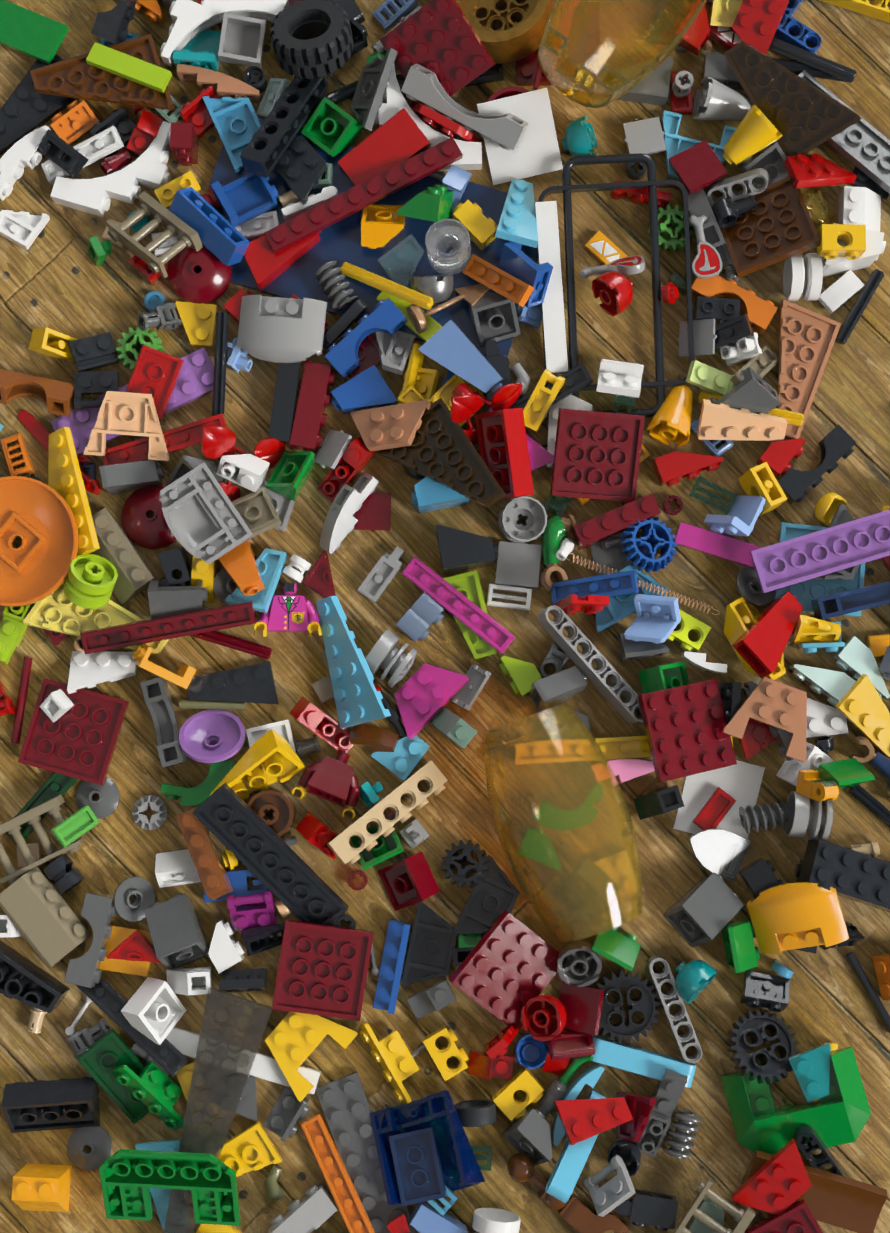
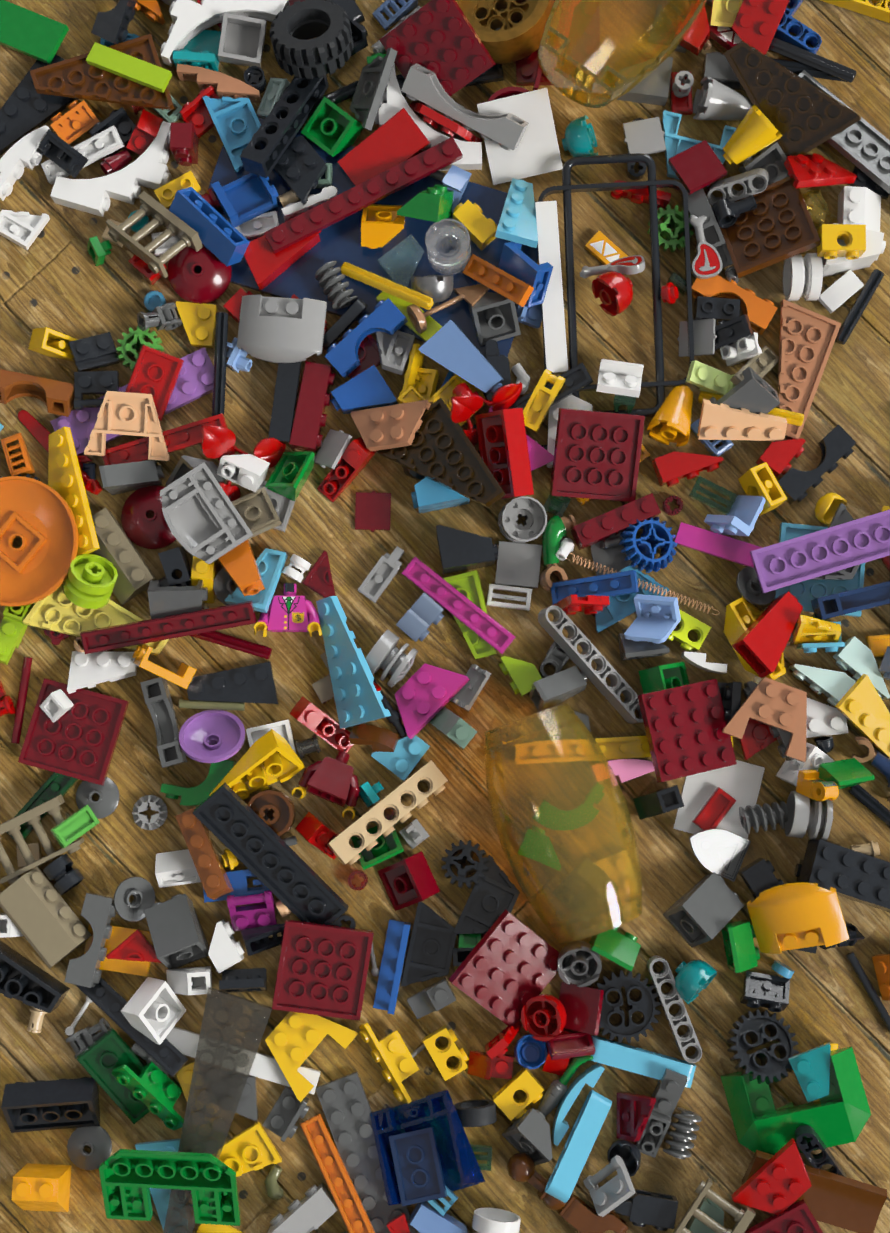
(340, 515): light grey slope -> none
(591, 1116): red wing -> none

